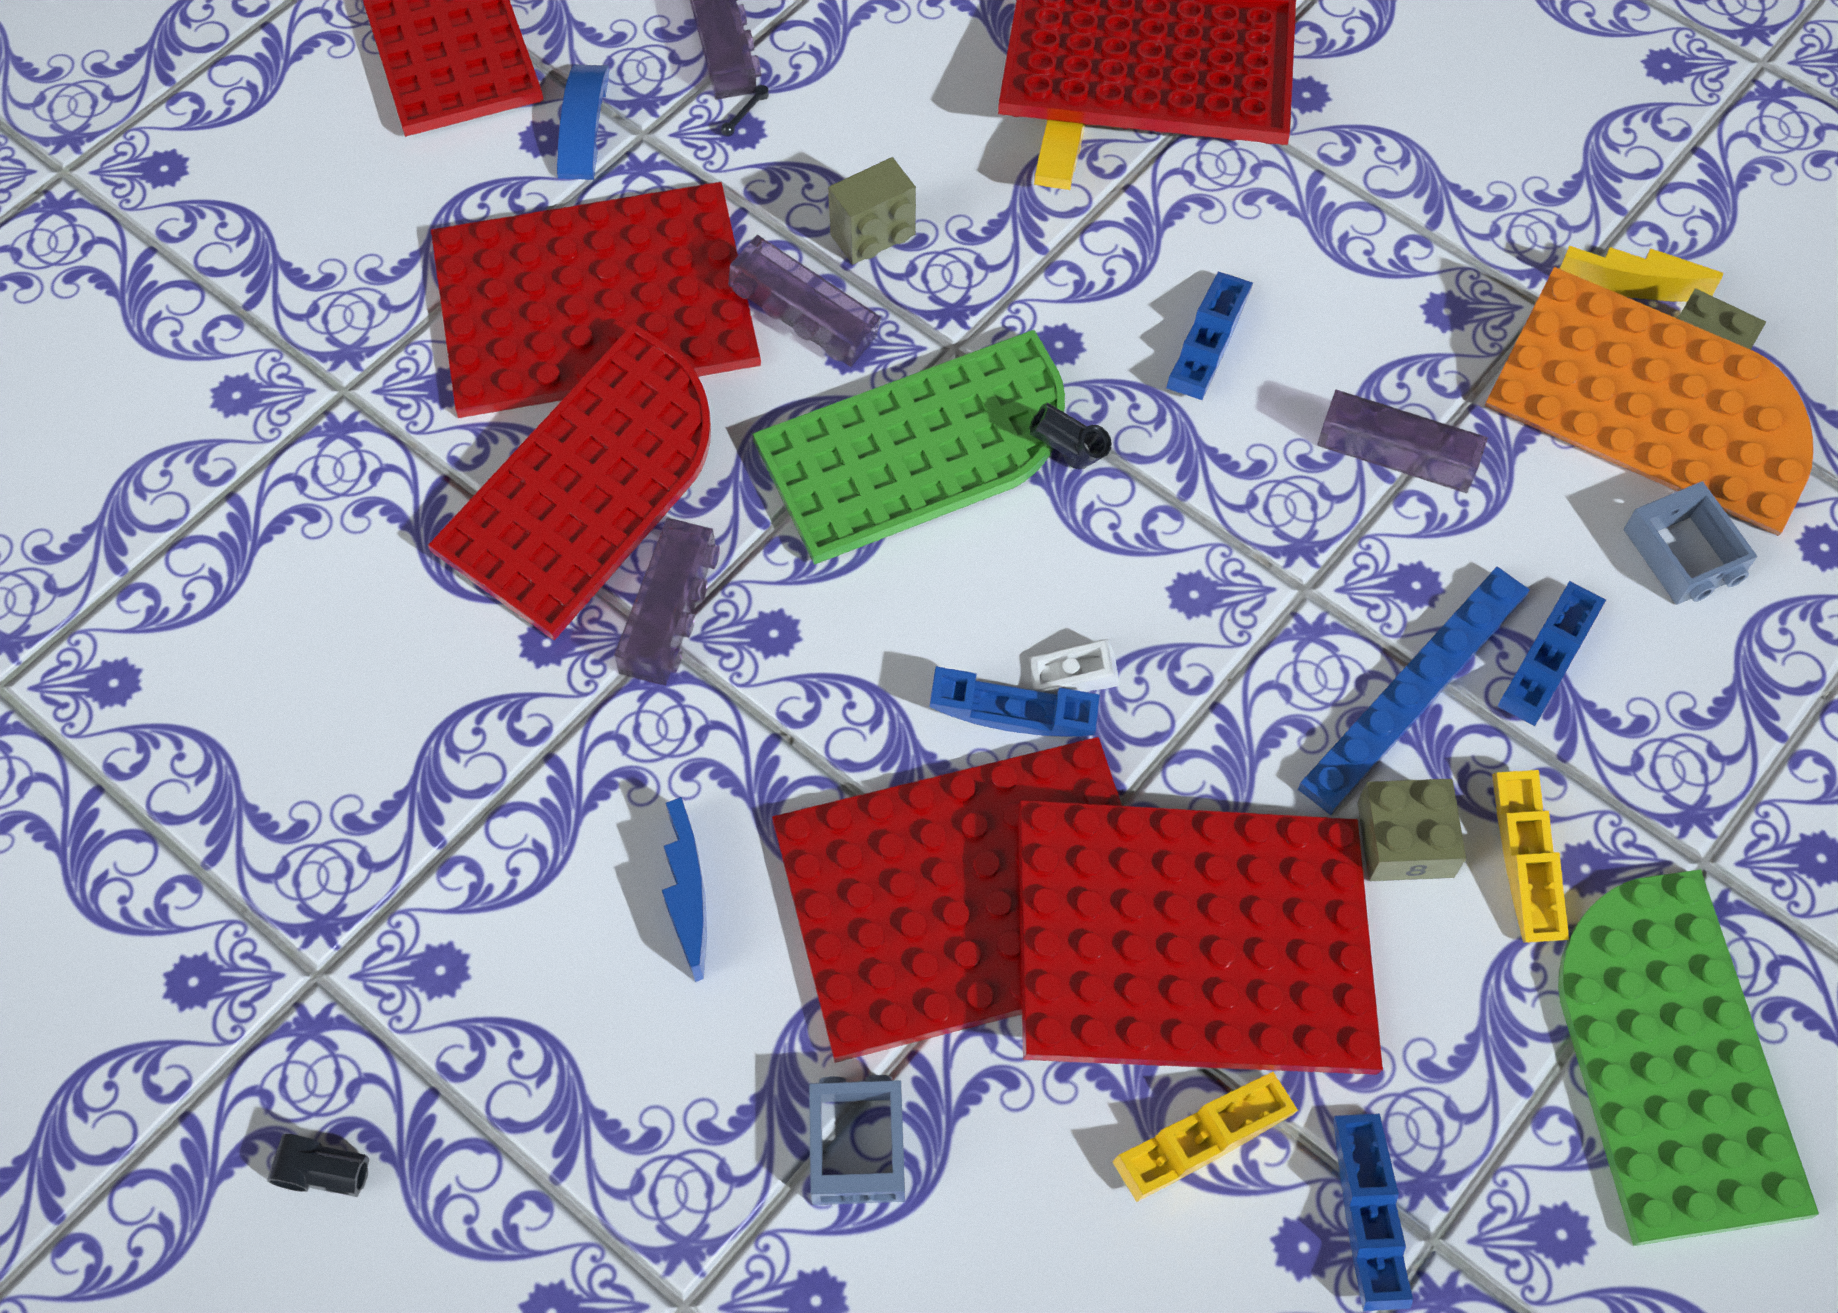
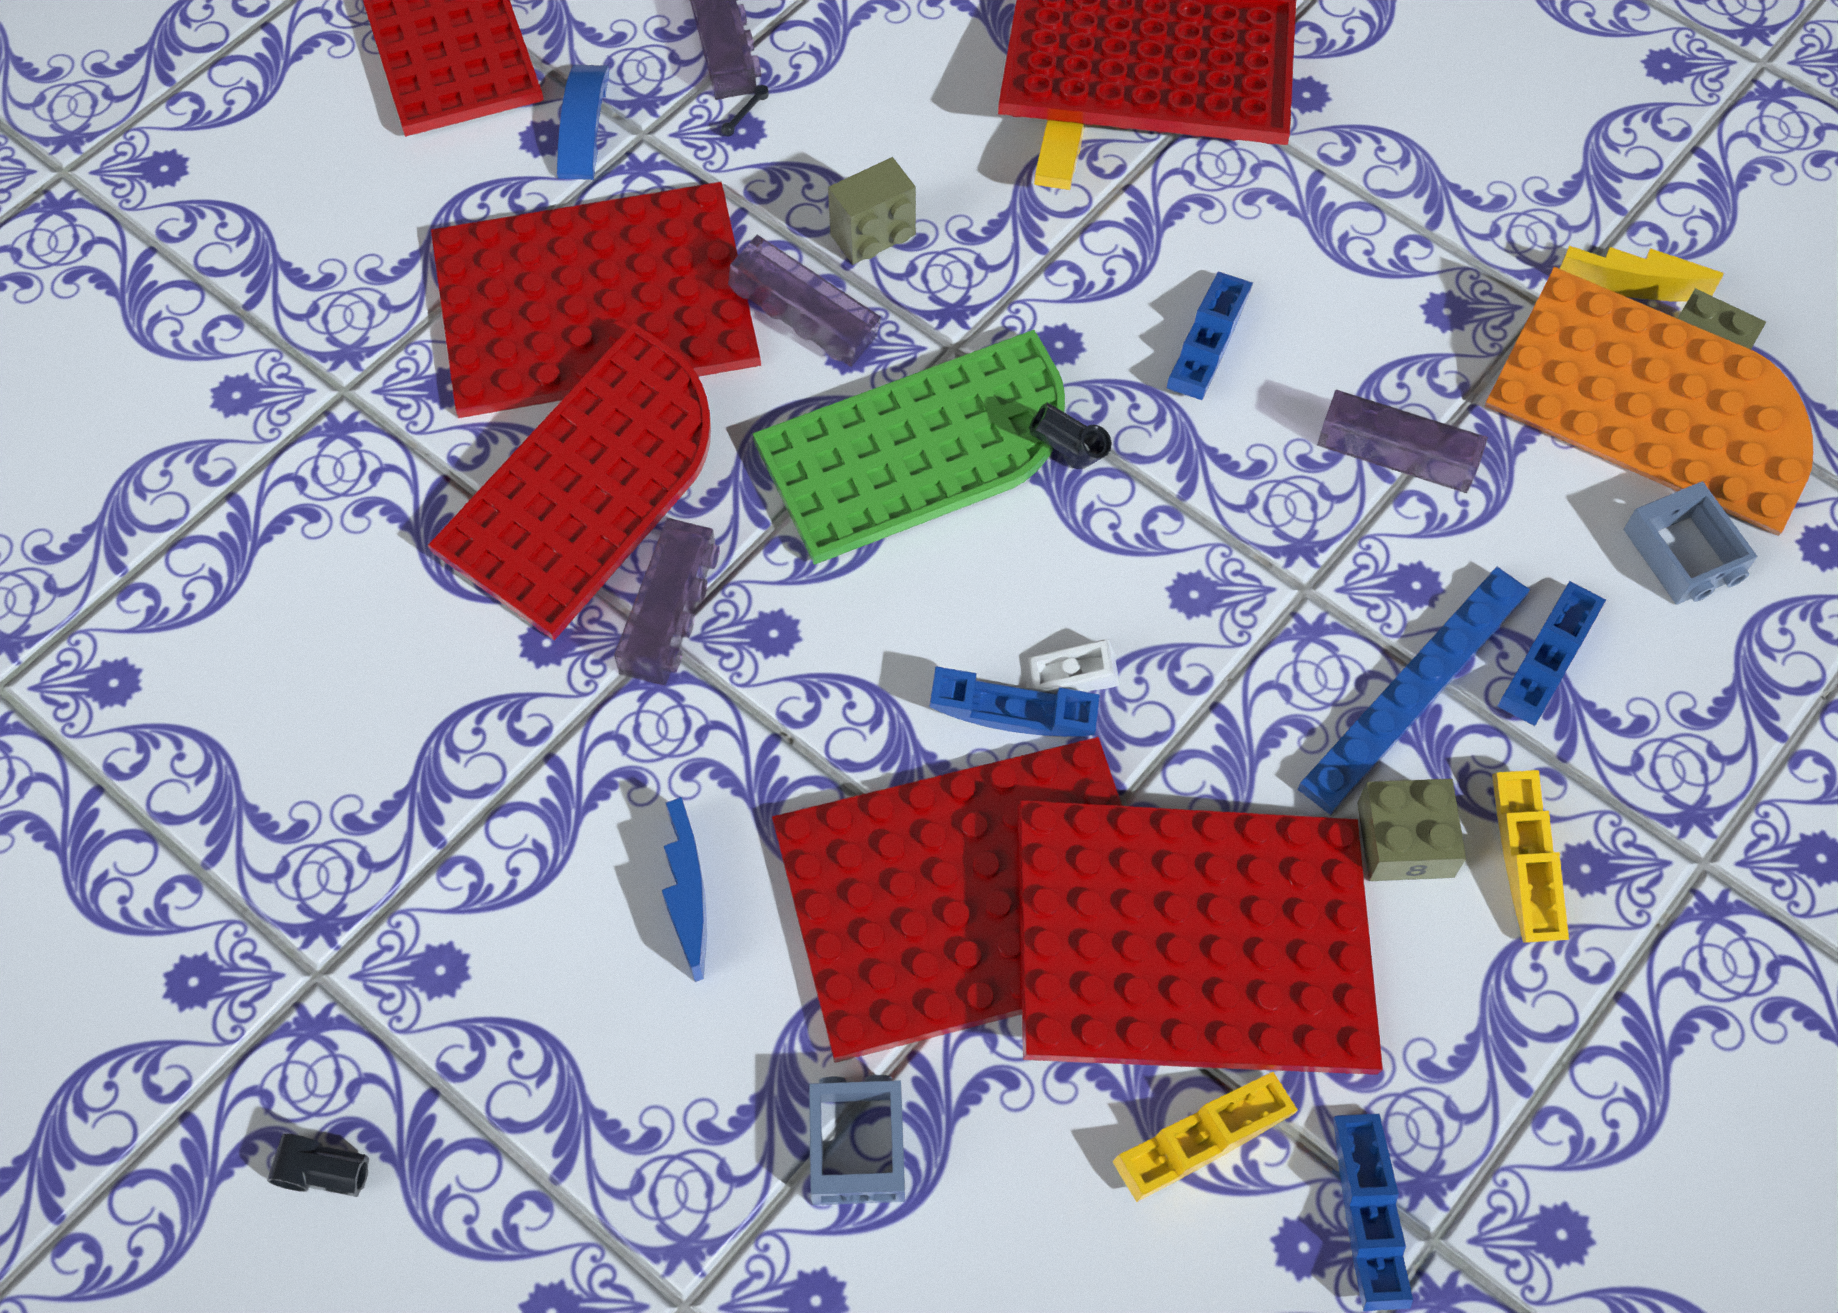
(1677, 1066): bright green plate -> none

